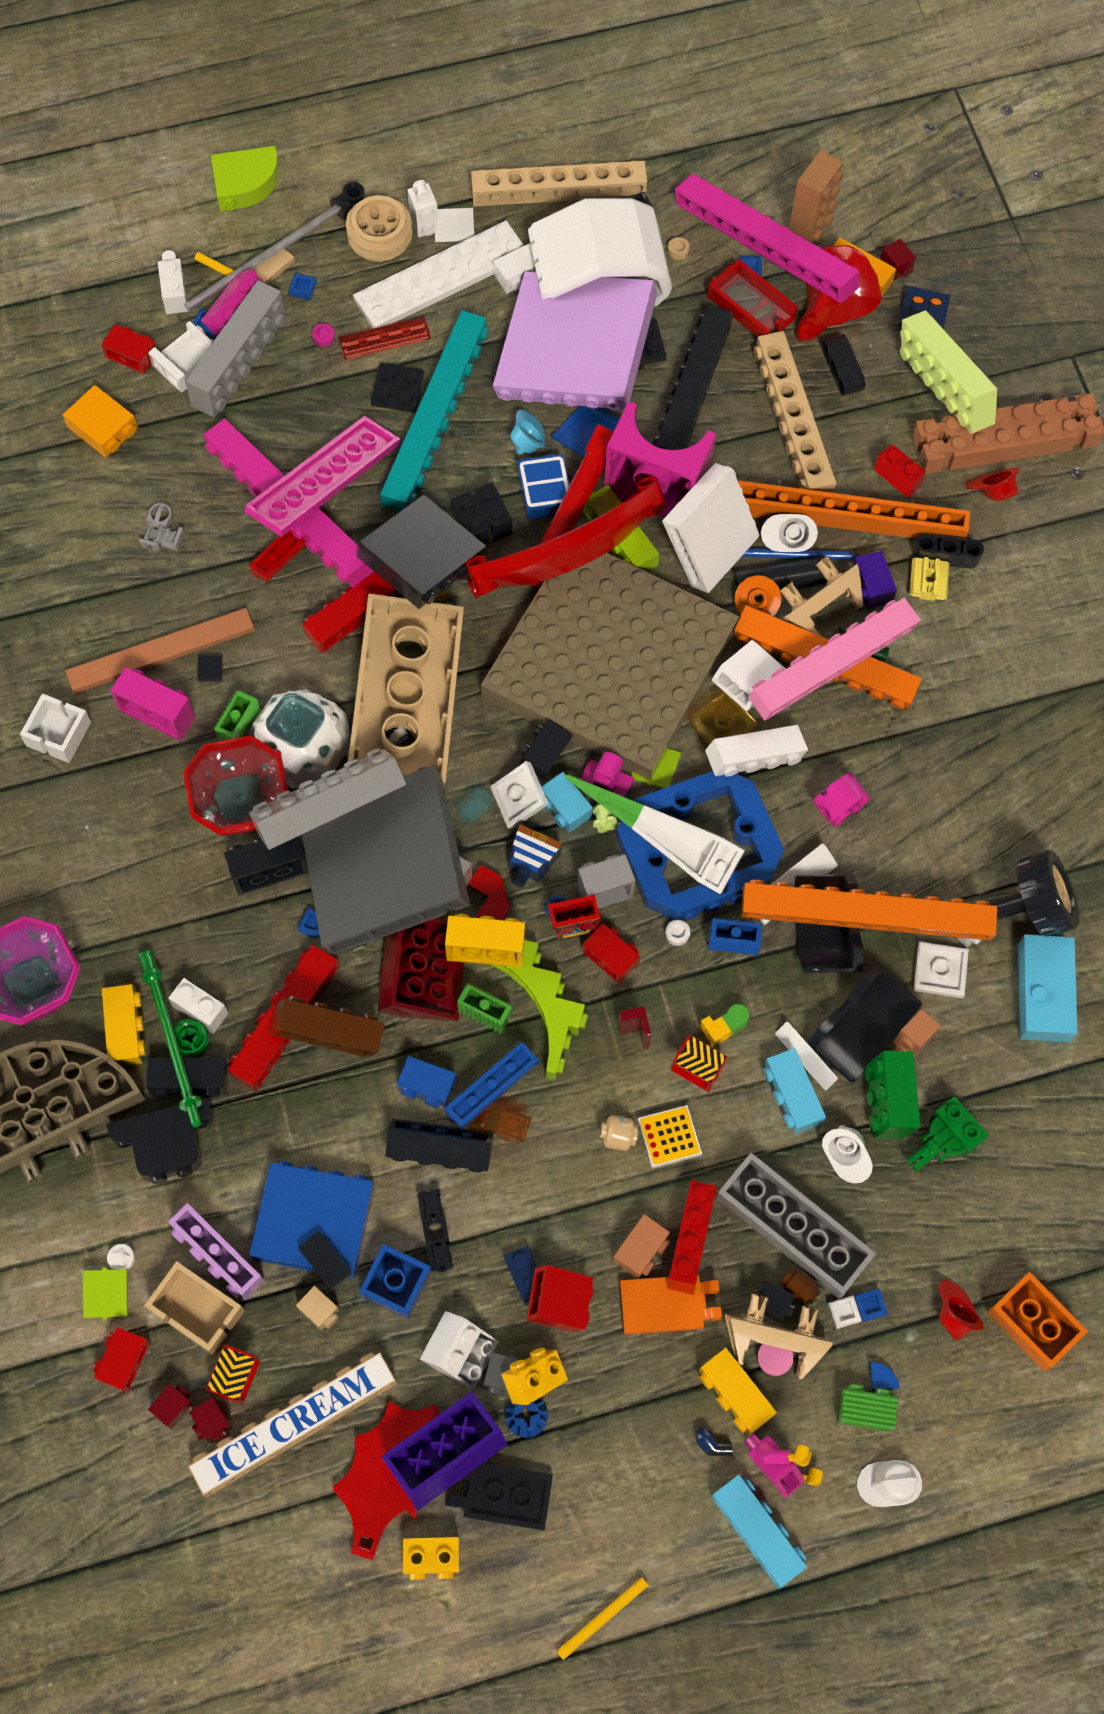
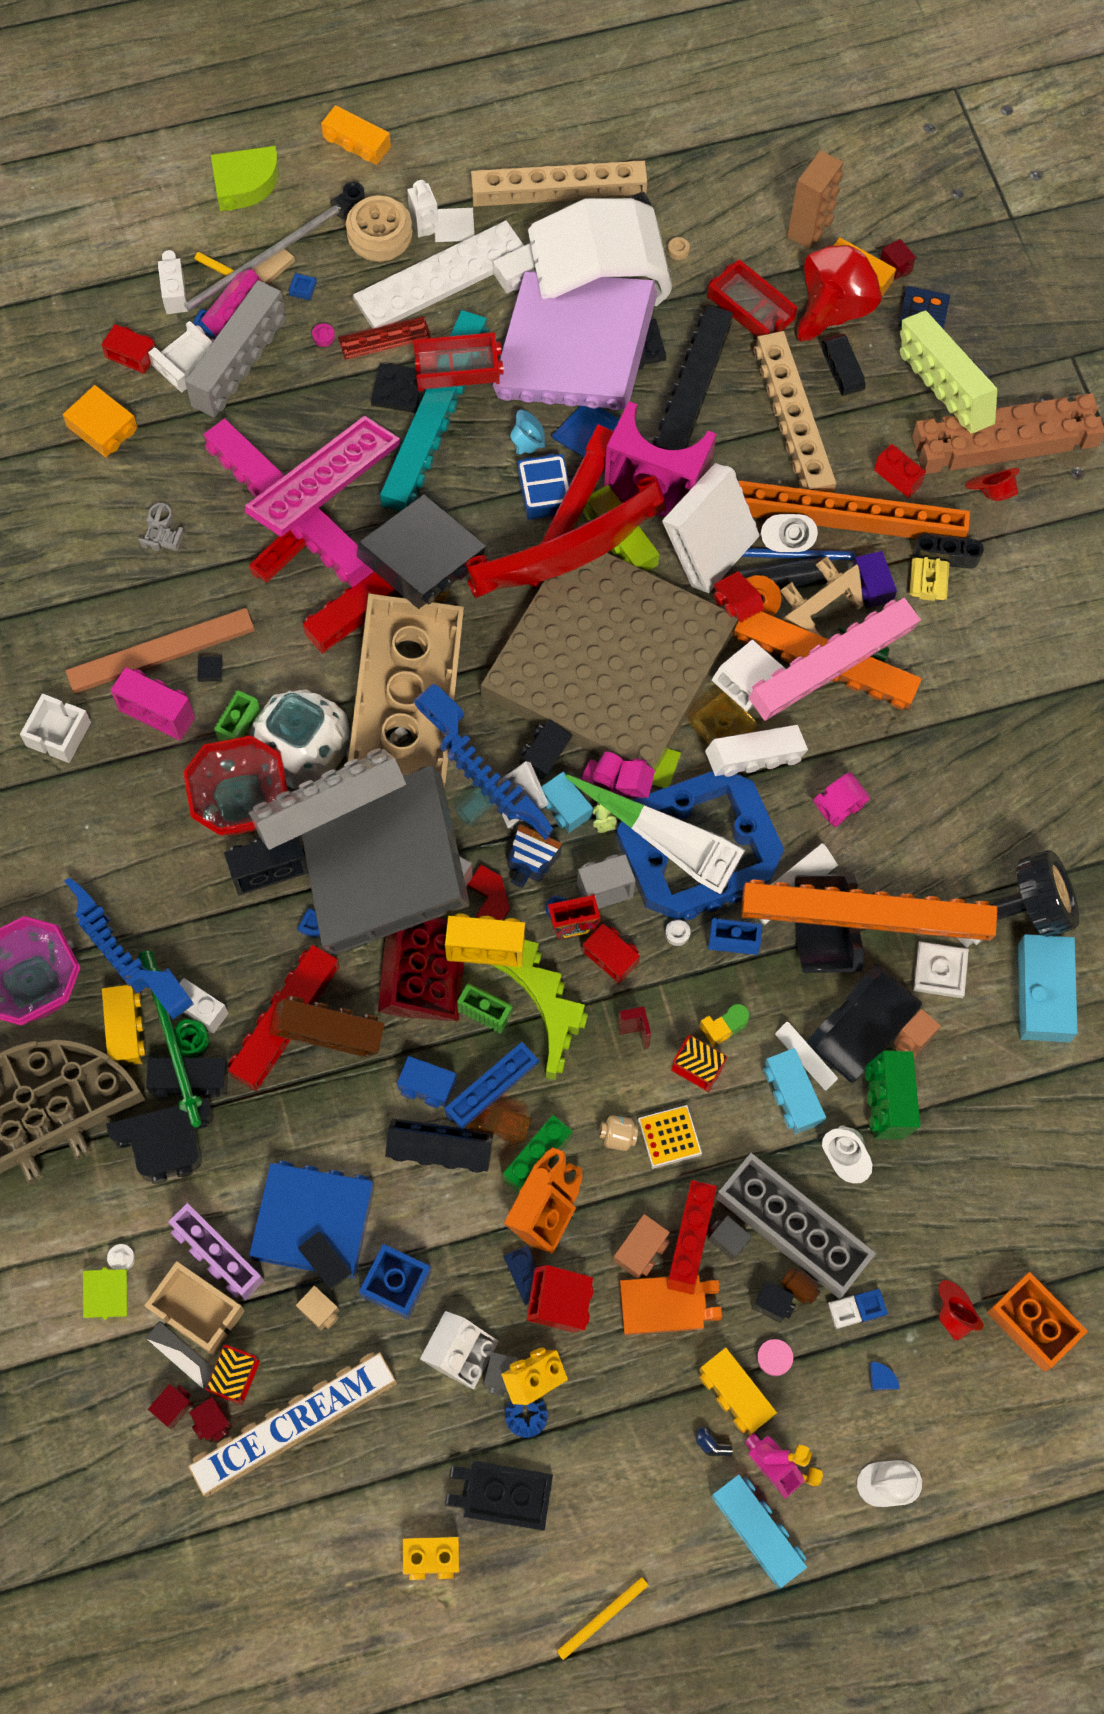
(121, 1359): red brick -> none
(161, 983): none -> blue piece
(180, 1354): none -> sticker
(356, 135): none -> light orange brick
(369, 1487): red animal -> none
(431, 1214): black piece -> none
(444, 1450): dark purple brick -> none
(445, 716): none -> blue piece
(457, 361): none -> red door
(481, 511): black piece -> none
(545, 1203): none -> orange brick
(552, 1135): none -> green brick
(635, 778): none -> dark pink brick
(729, 1237): none -> dark grey brick
(738, 597): none -> red brick
(753, 262): blue tile -> none
(768, 238): dark pink brick -> none
(800, 1340): tan hose -> none
(868, 1409): bright green brick -> none
(951, 1131): green brick -> none

